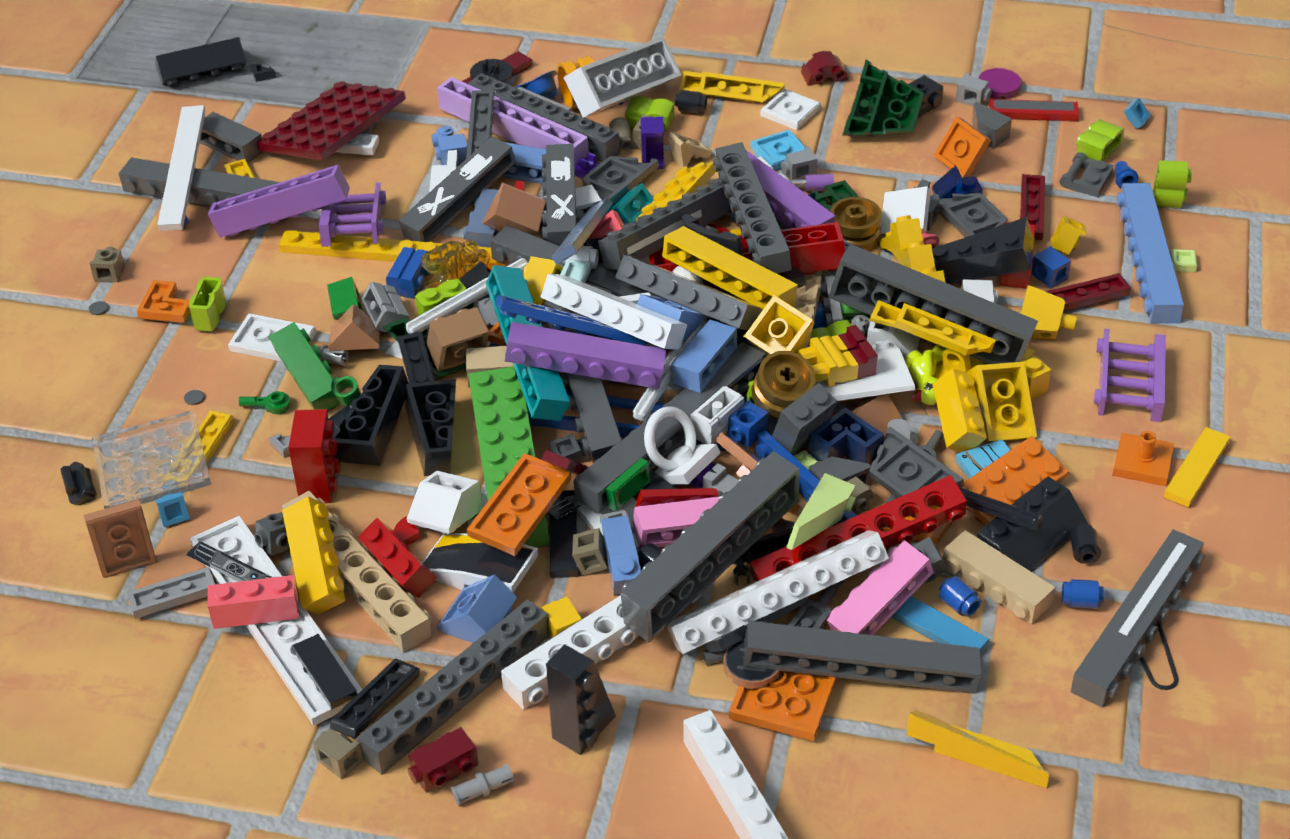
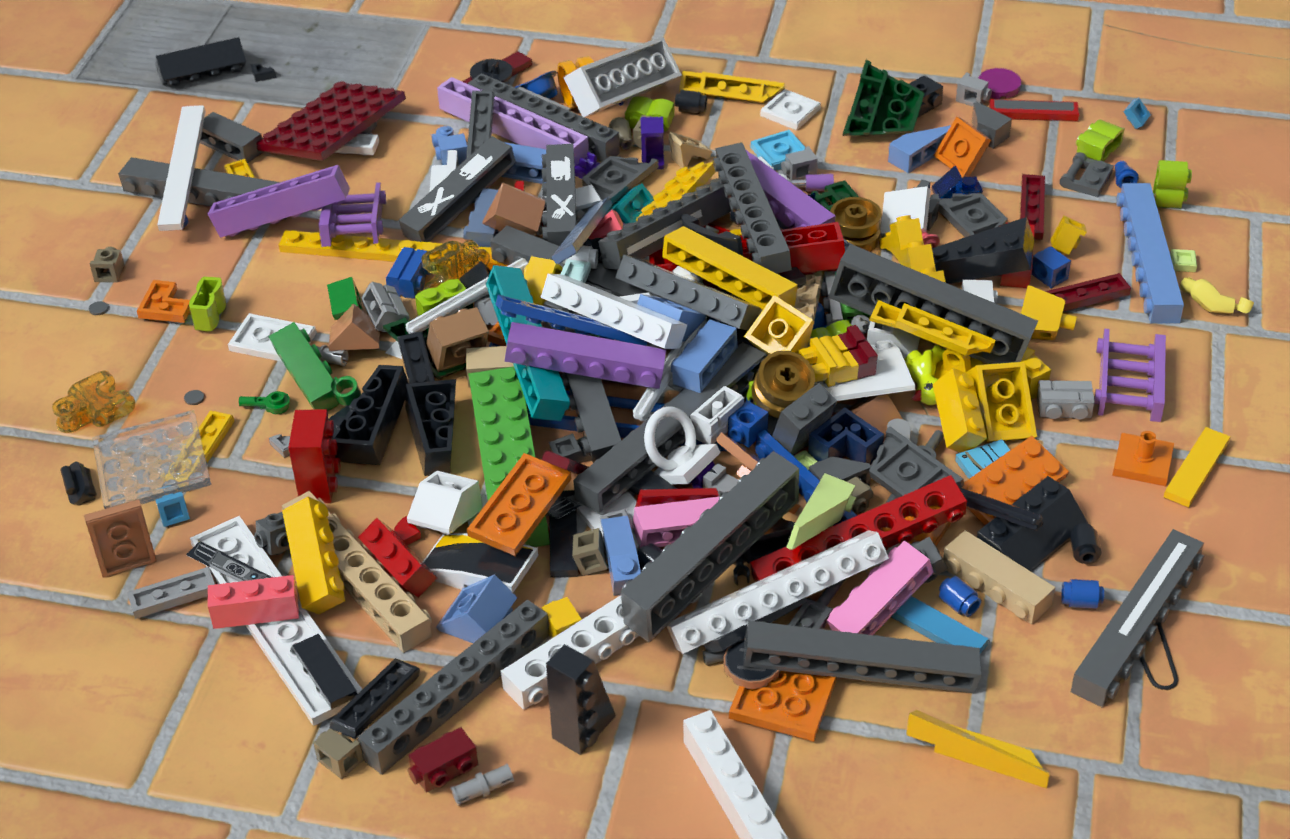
(92, 403): none -> clear yellow piece
(628, 484): green tile -> none
(823, 66): dark red cylinder -> none
(915, 148): none -> medium blue slope
(1065, 399): none -> light grey brick
(1209, 298): none -> light yellow arm

